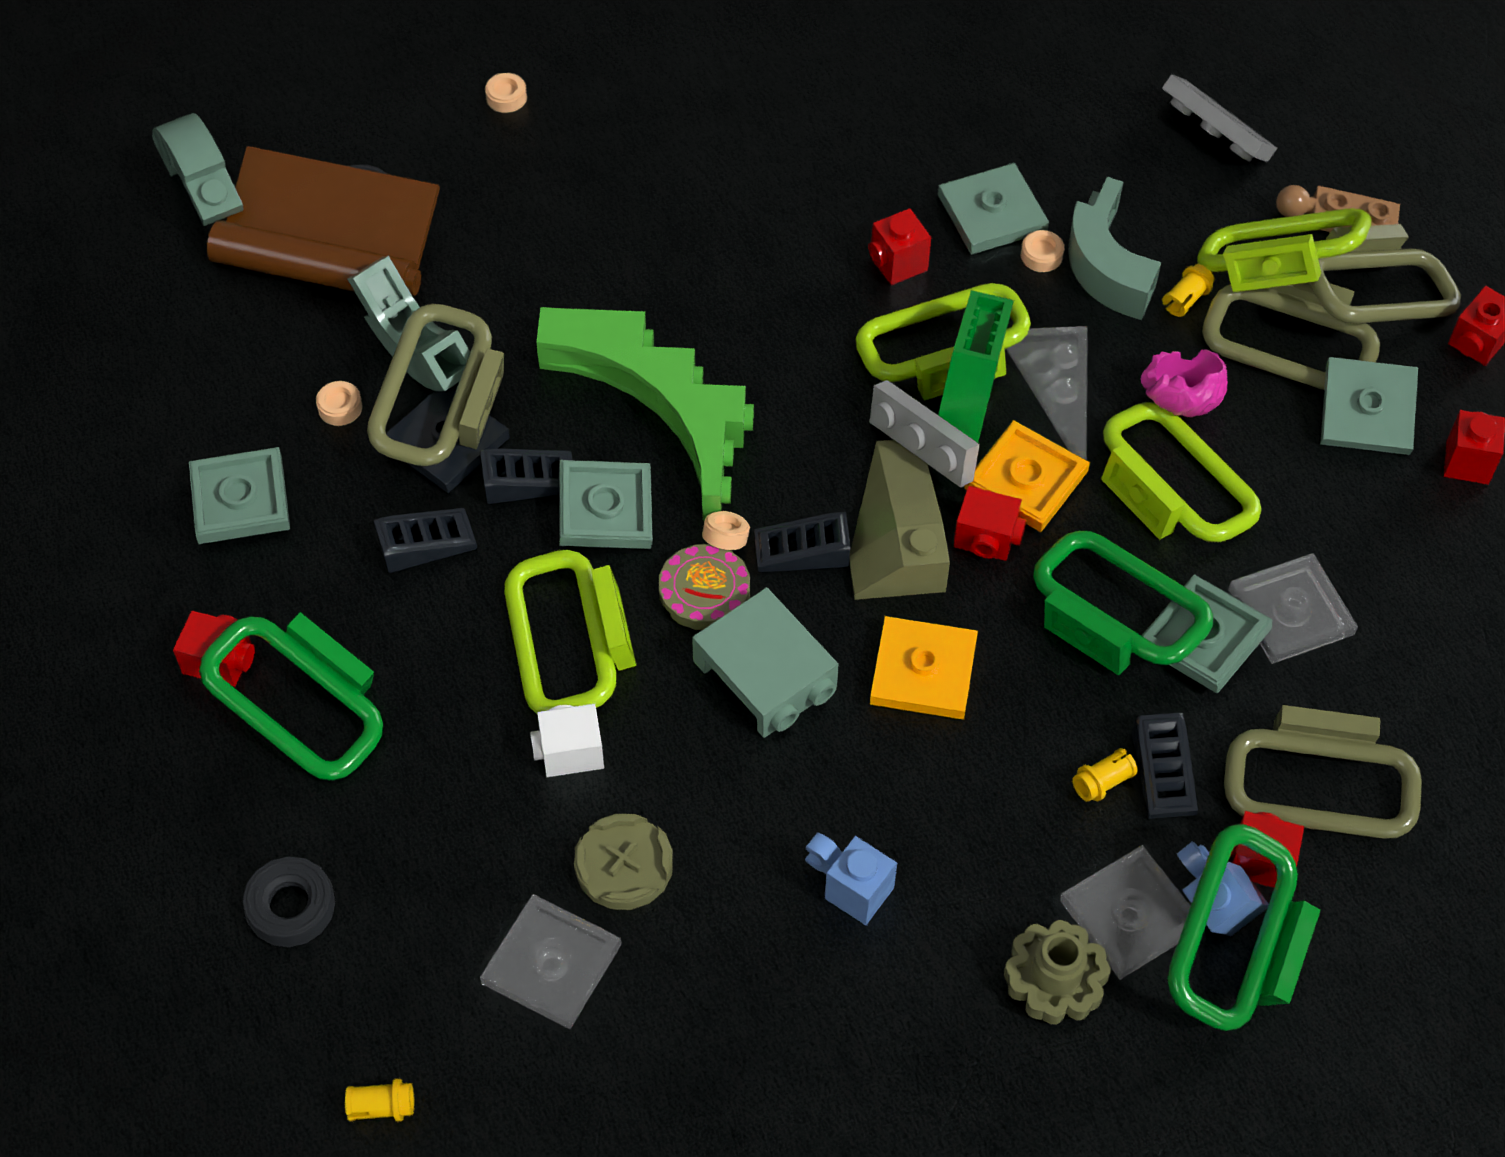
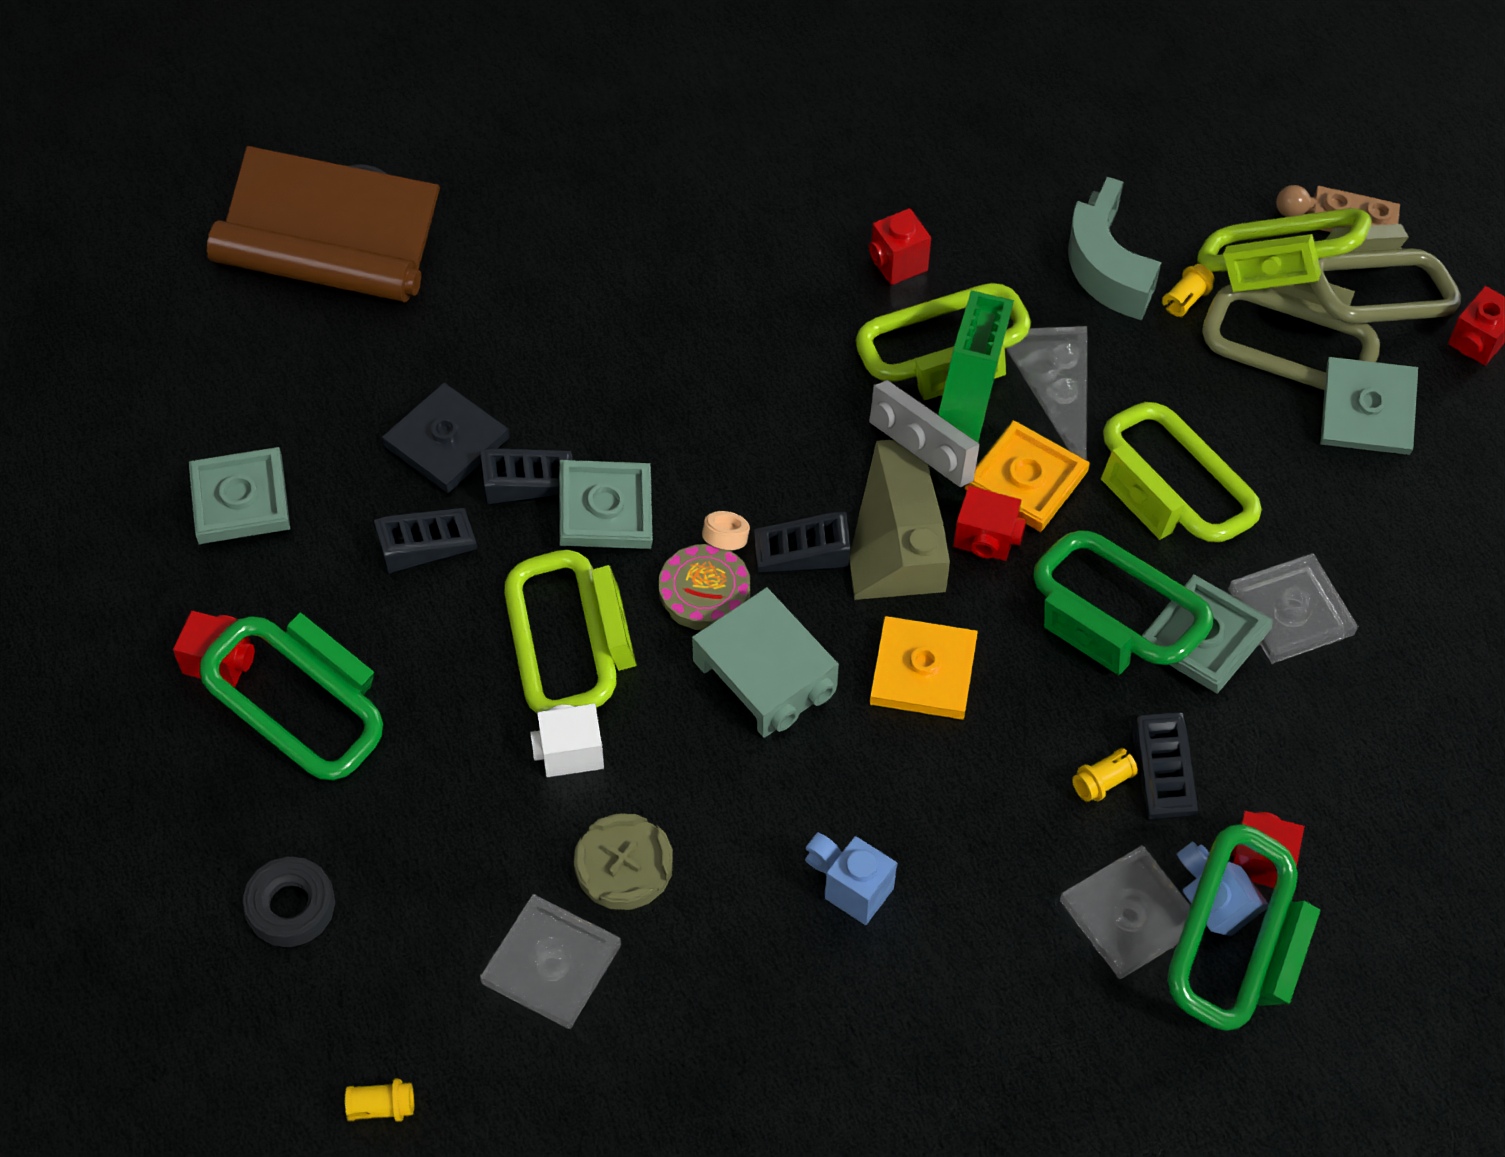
(194, 156): sand green arch -> none
(339, 403): light nougat tile -> none
(438, 353): sand green arch -> none
(472, 398): olive bar -> none
(506, 92): light nougat tile -> none
(622, 353): bright green arch -> none
(992, 208): sand green plate -> none
(1042, 251): light nougat tile -> none
(1057, 972): olive plant -> none
(1186, 385): dark pink hair -> none
(1218, 120): light grey plate -> none
(1328, 736): olive bar -> none
(1474, 447): red brick -> none

